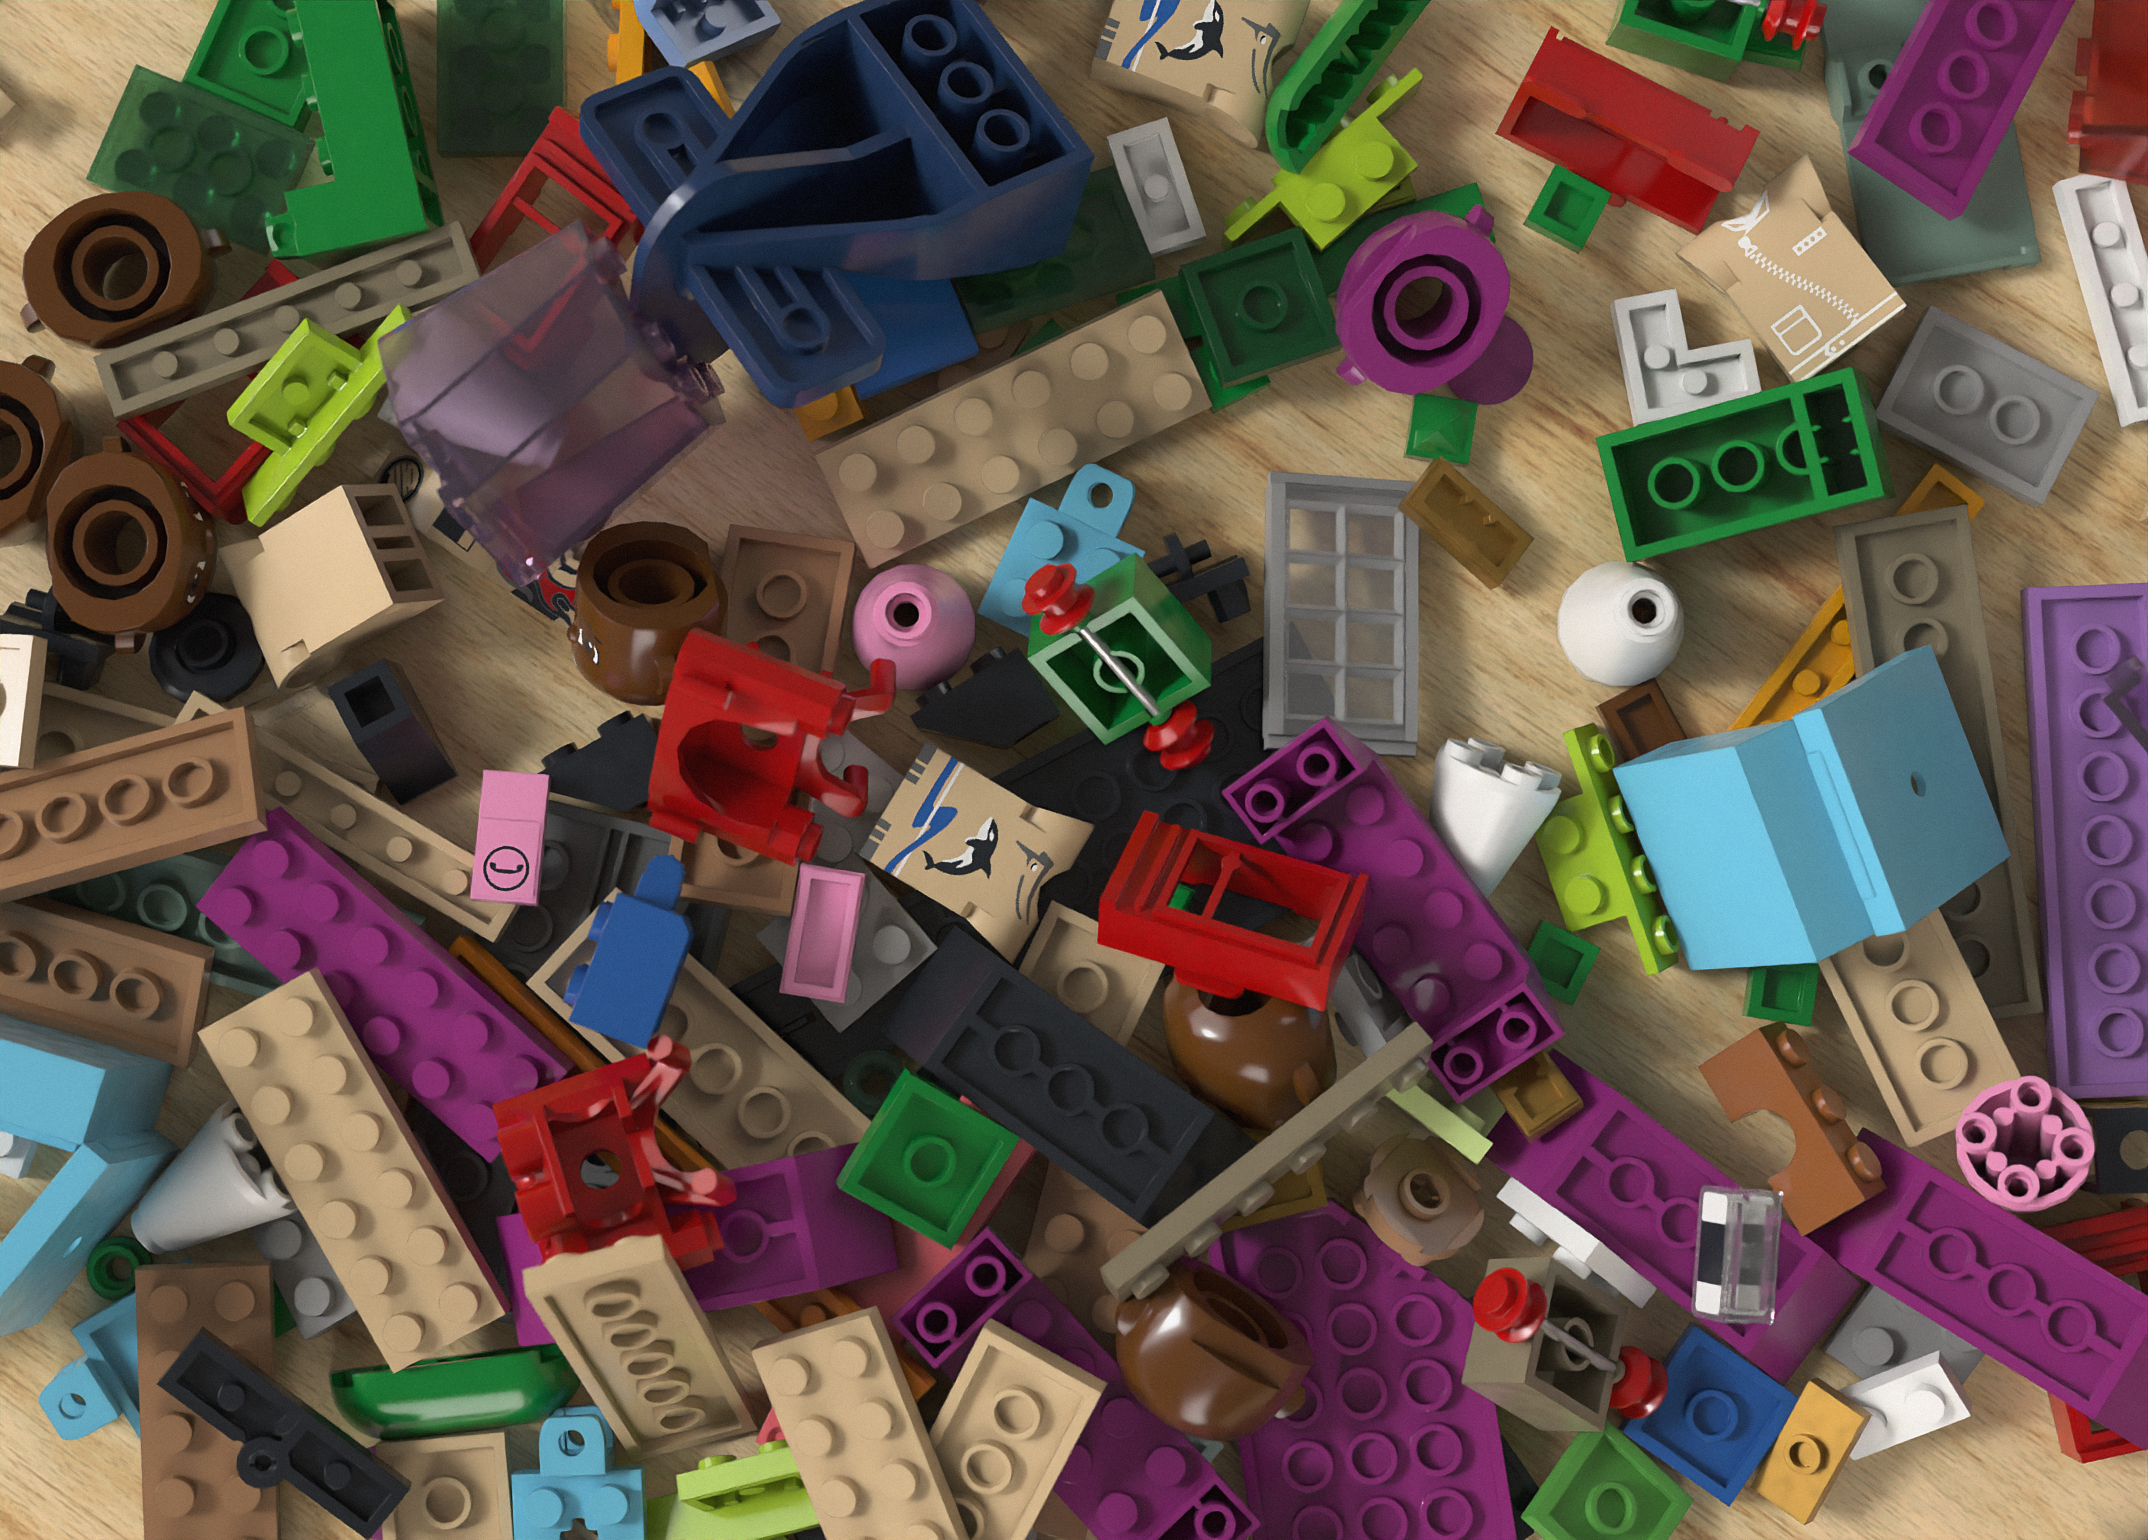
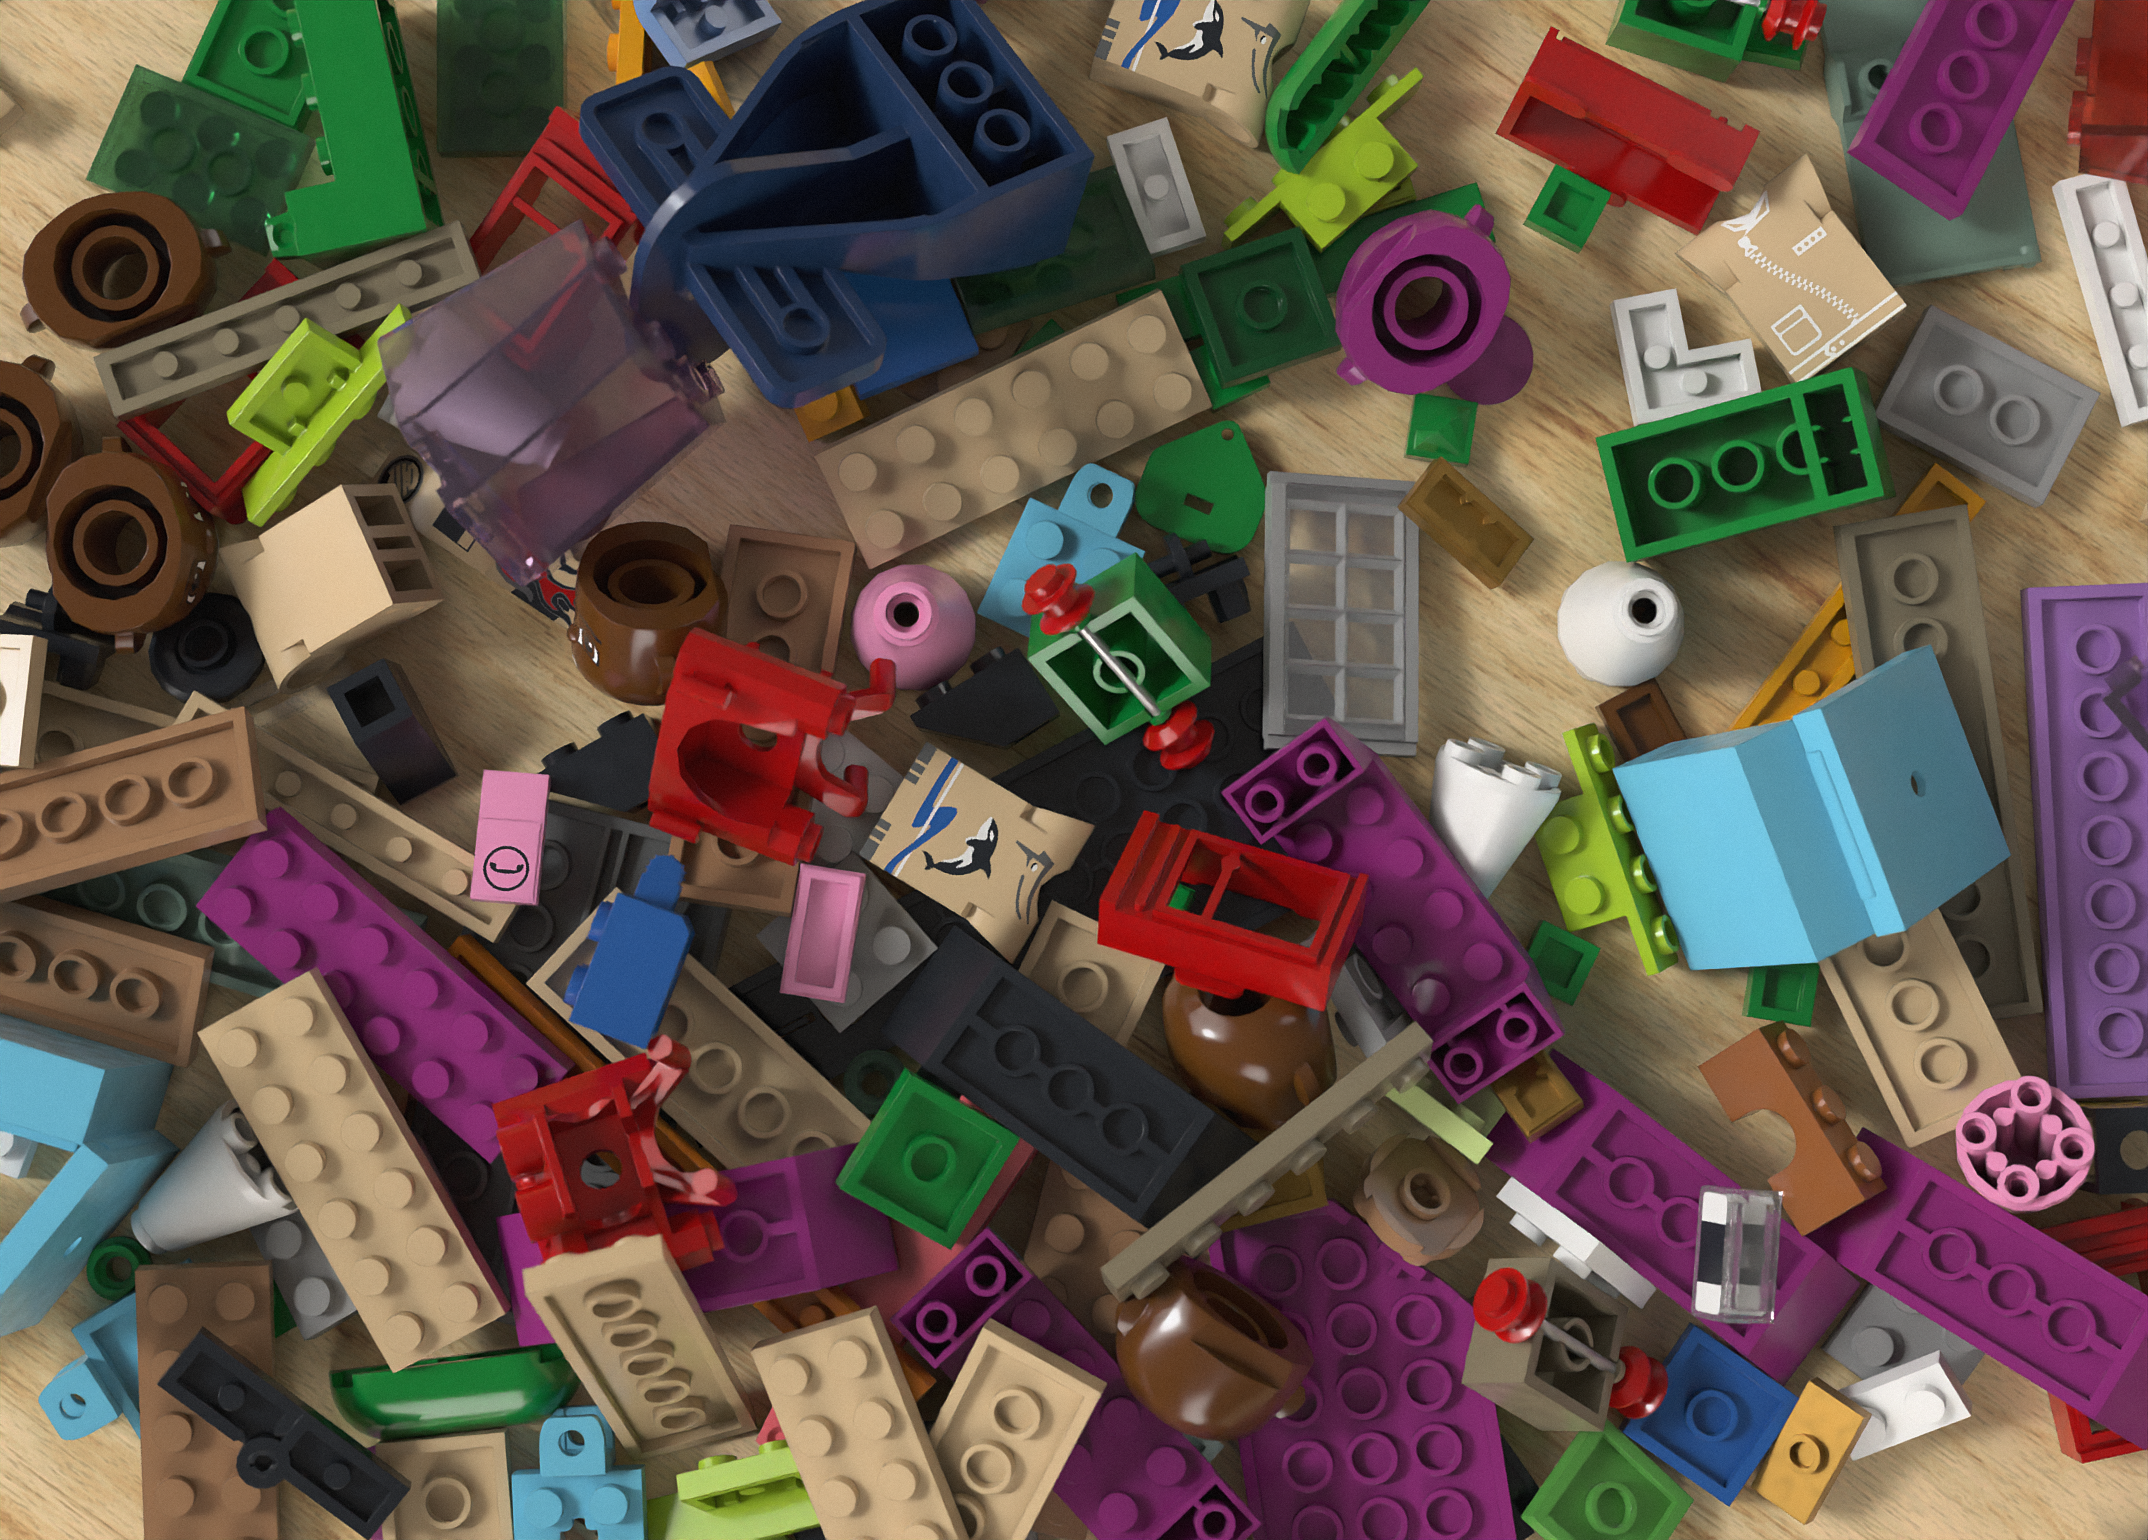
(1212, 472): none -> green piece

